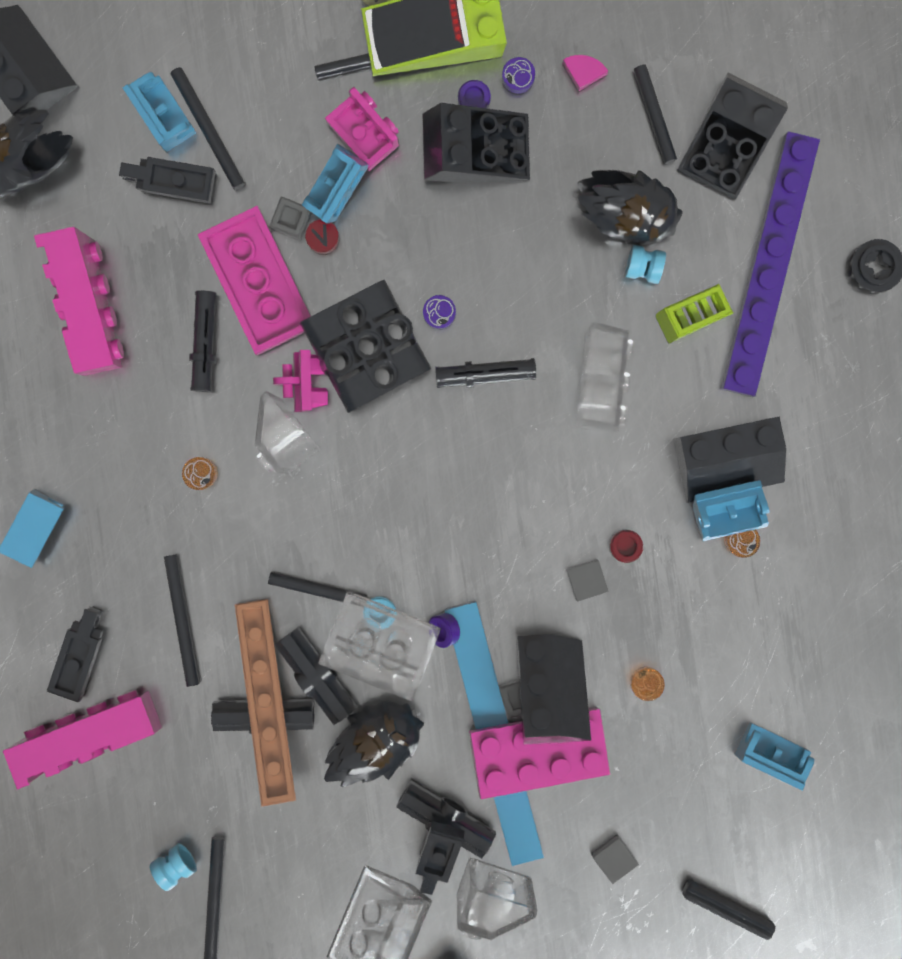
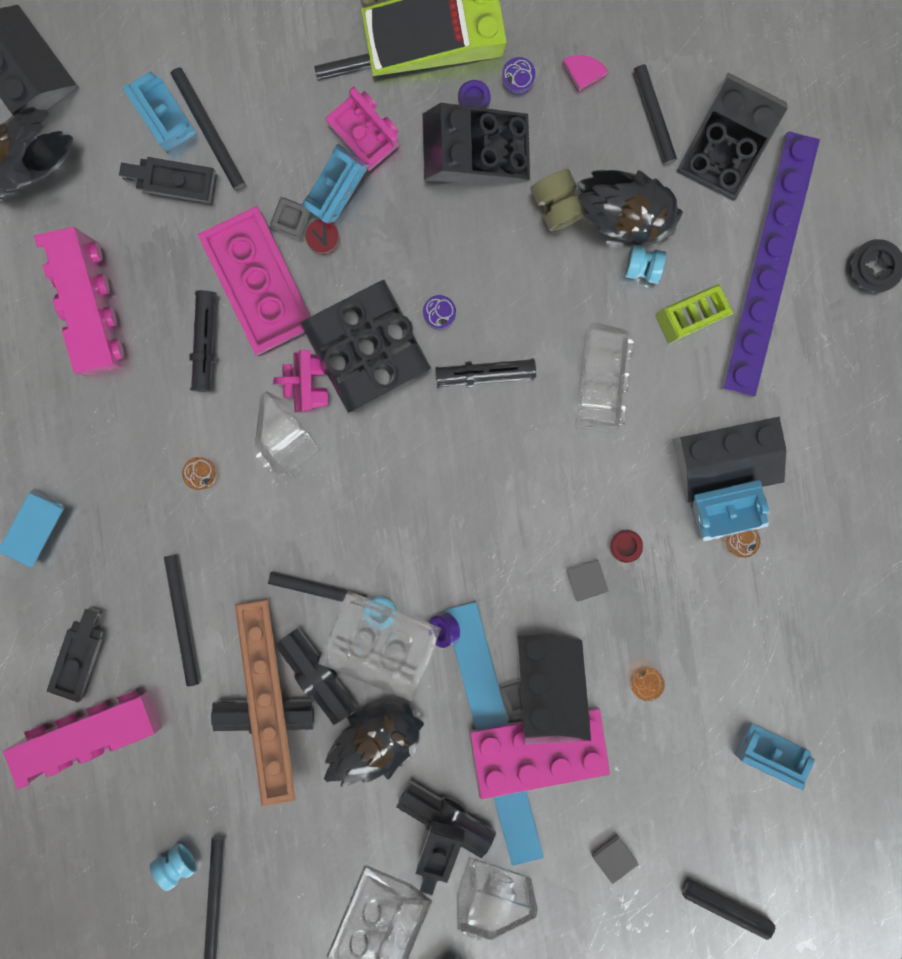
(559, 199): none -> olive wheel

